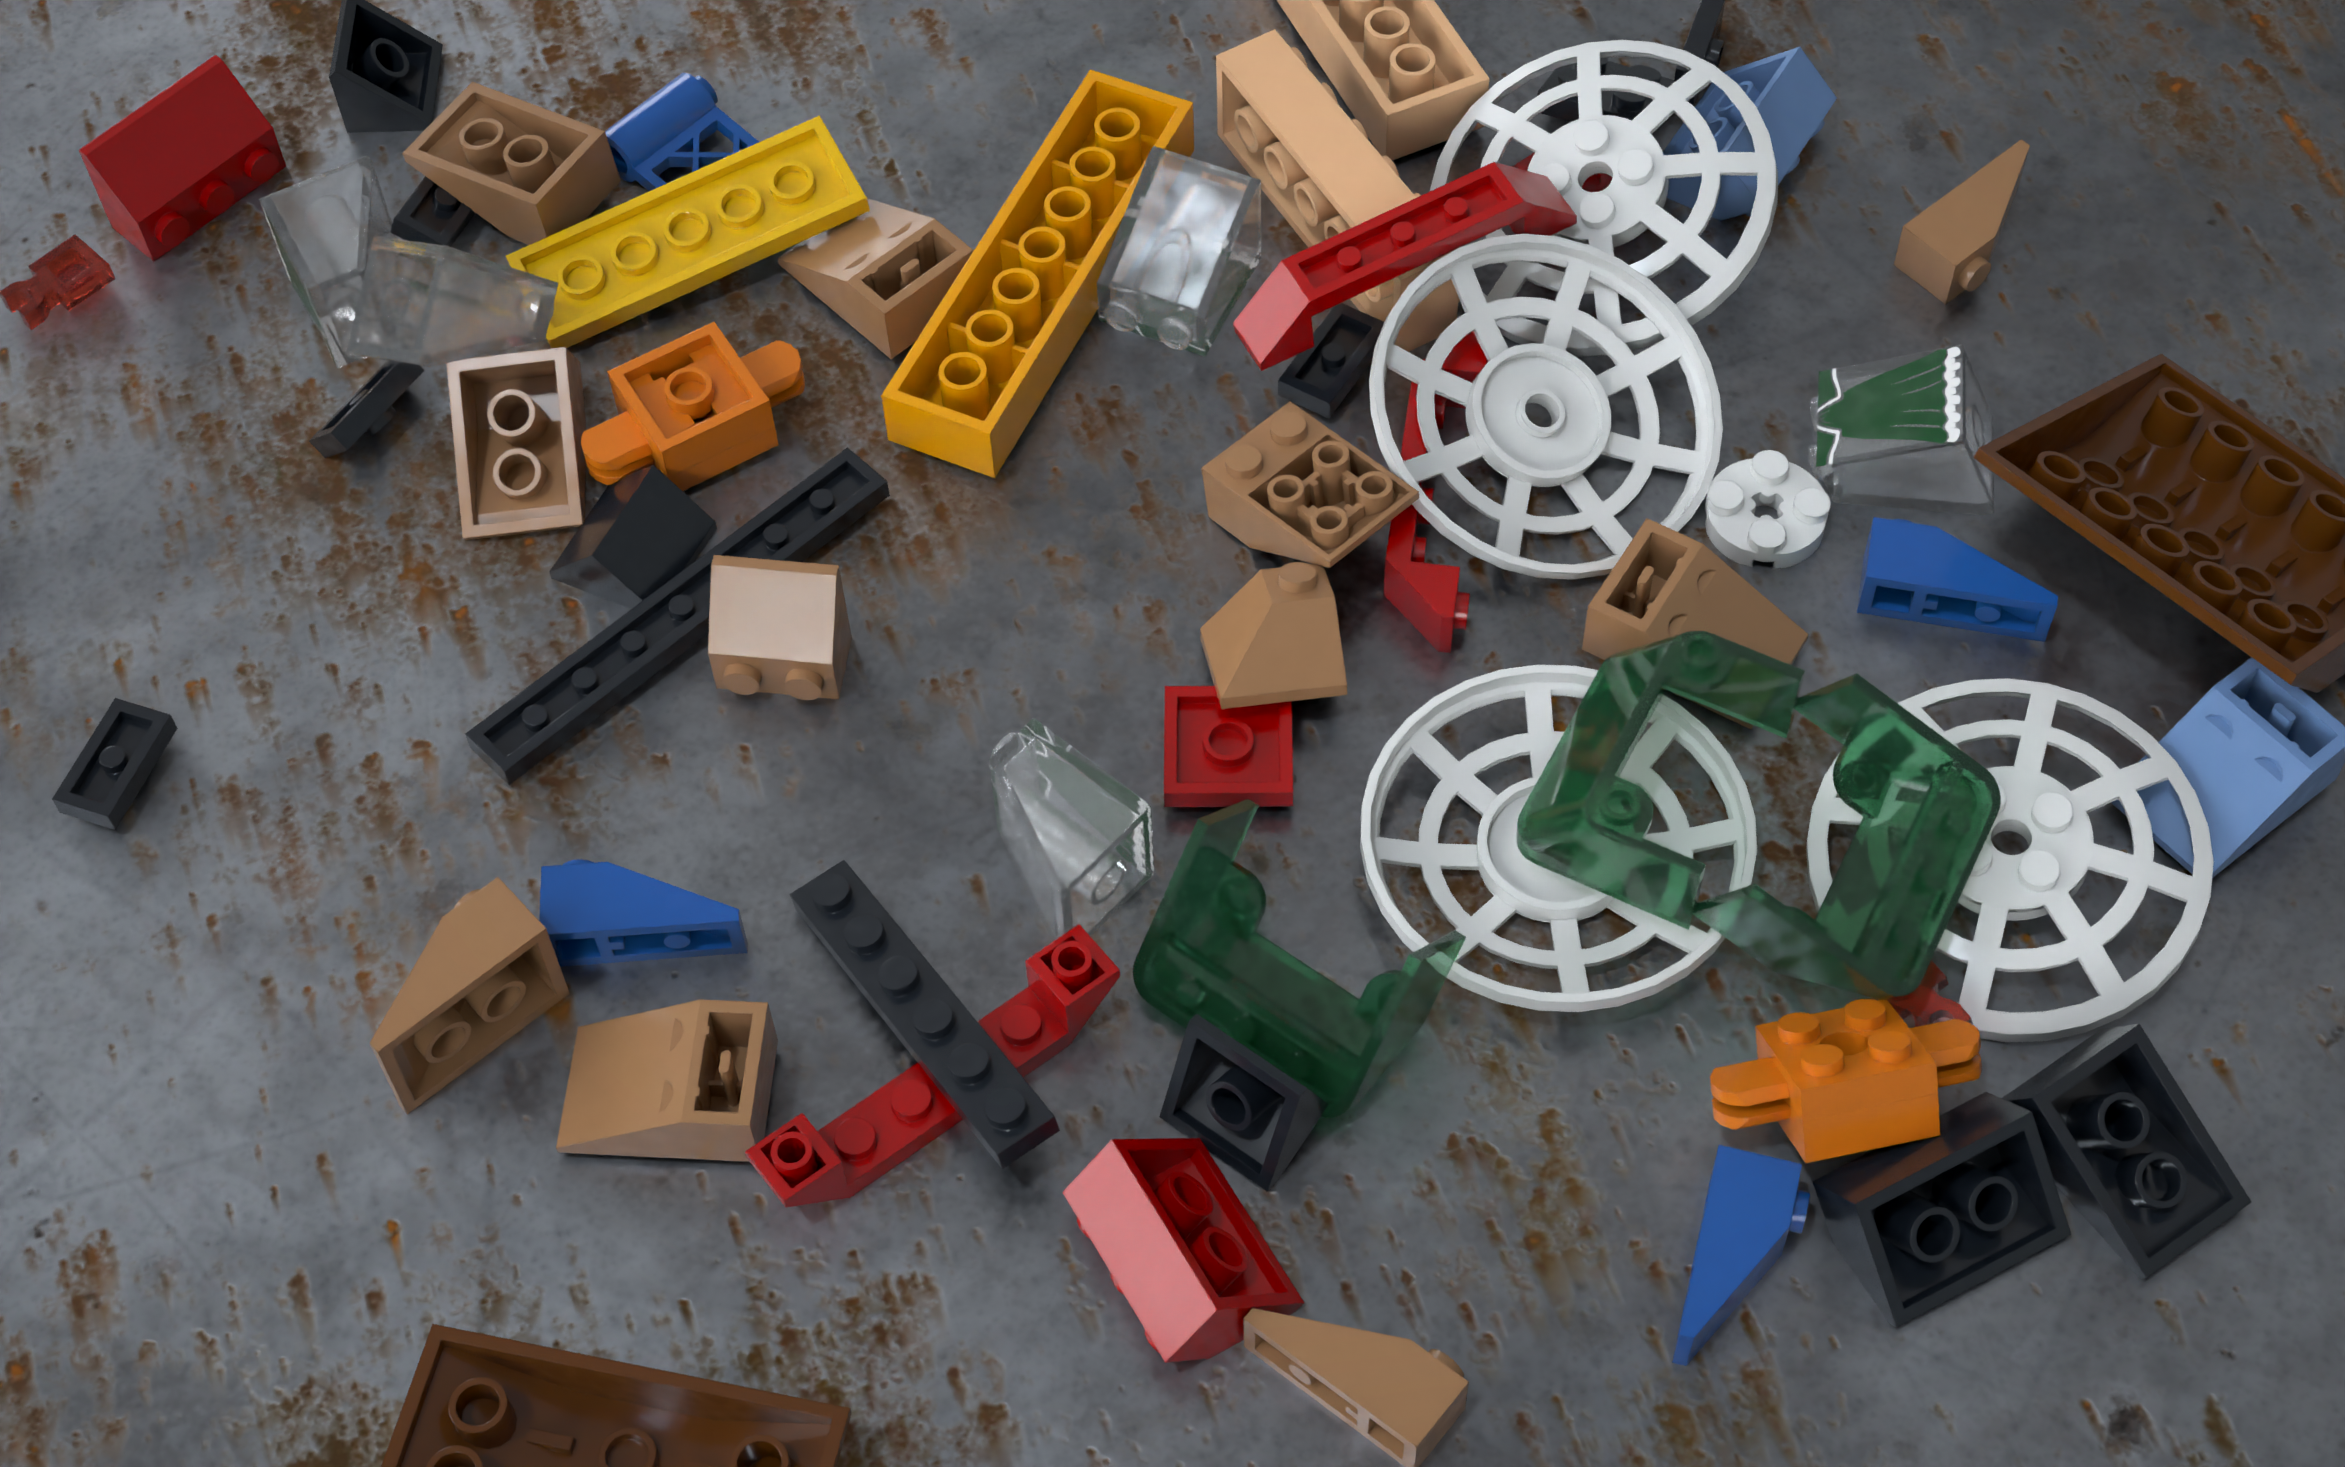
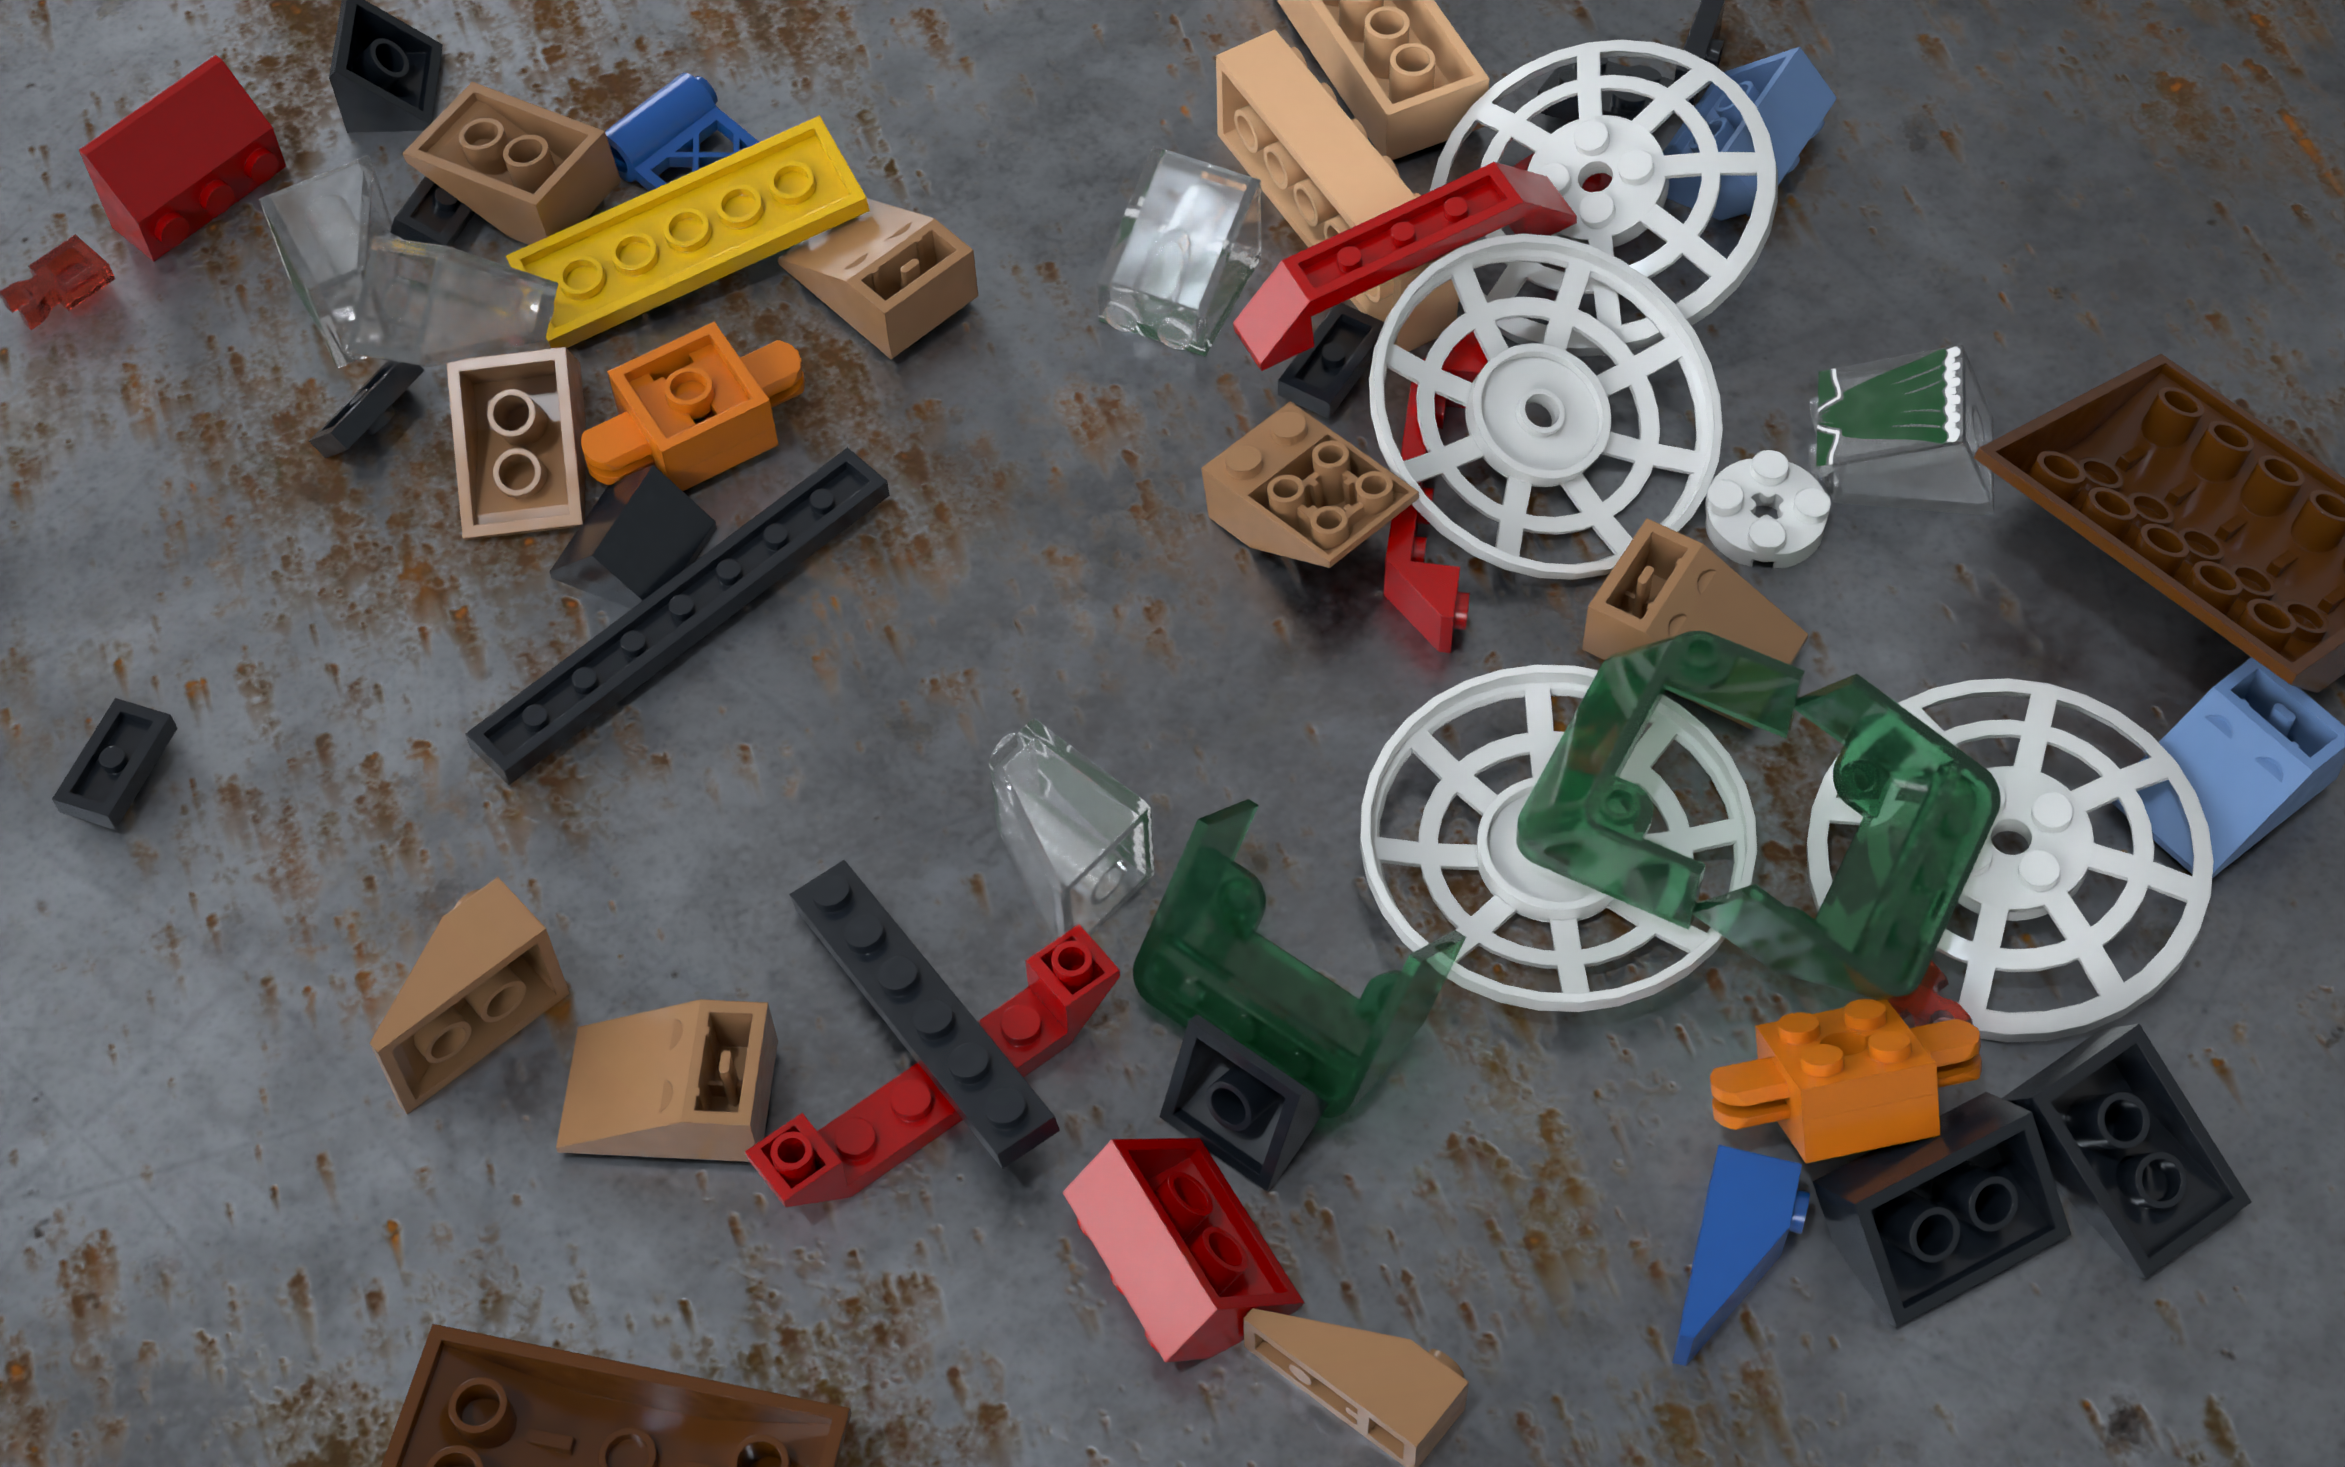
(623, 916): blue slope -> none
(777, 627): slope -> none
(1031, 279): light orange brick -> none
(1225, 753): red plate -> none
(1277, 640): medium nougat slope -> none
(1941, 581): blue slope -> none
(1956, 236): medium nougat slope -> none

